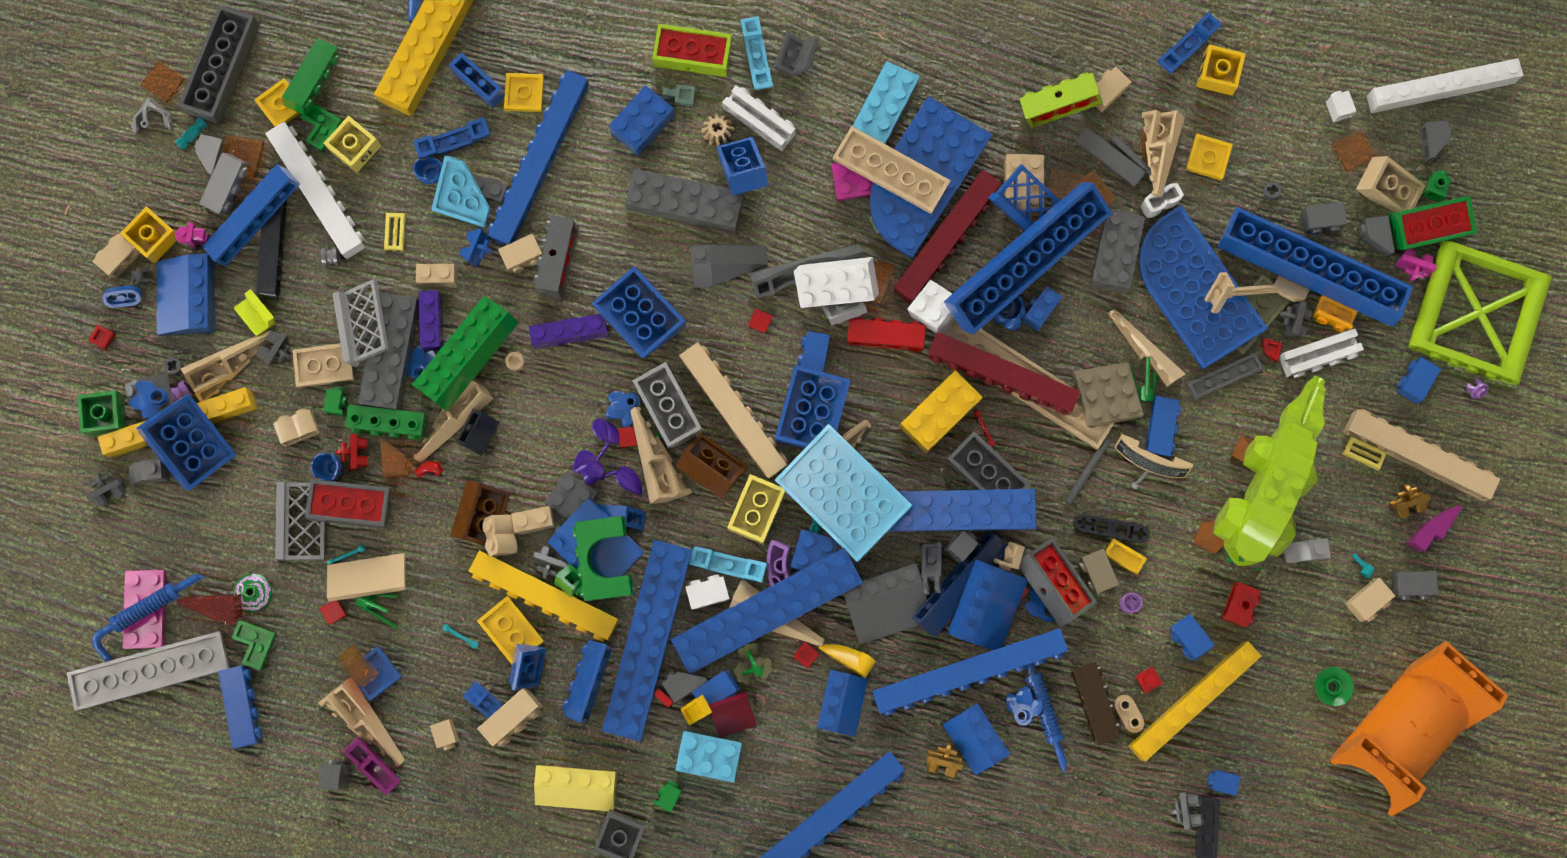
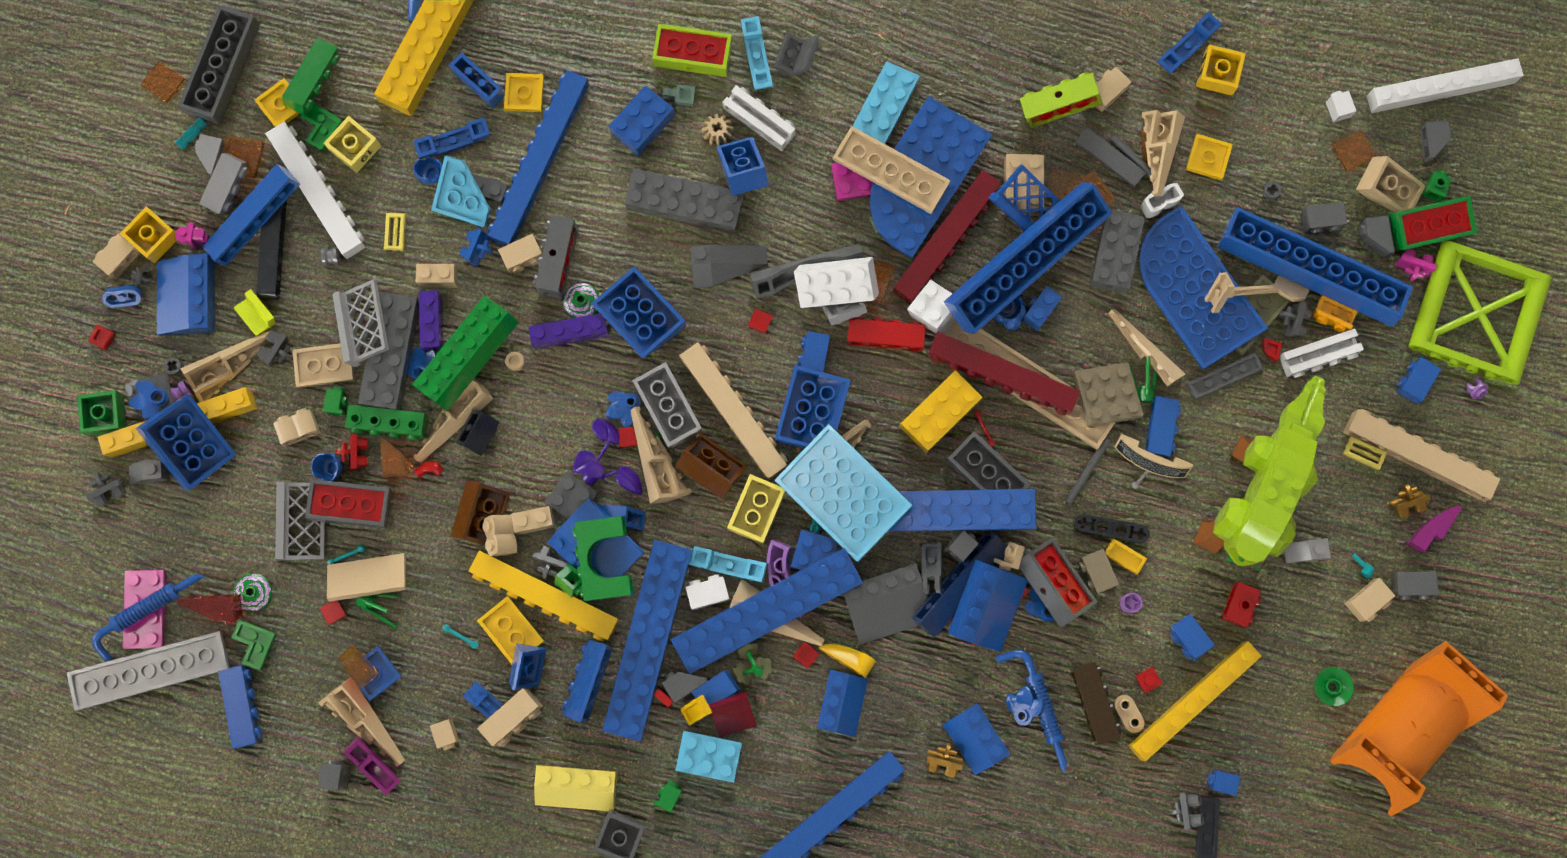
(149, 105): light grey helmet -> none
(582, 309): none -> dish
(970, 670): blue brick -> none

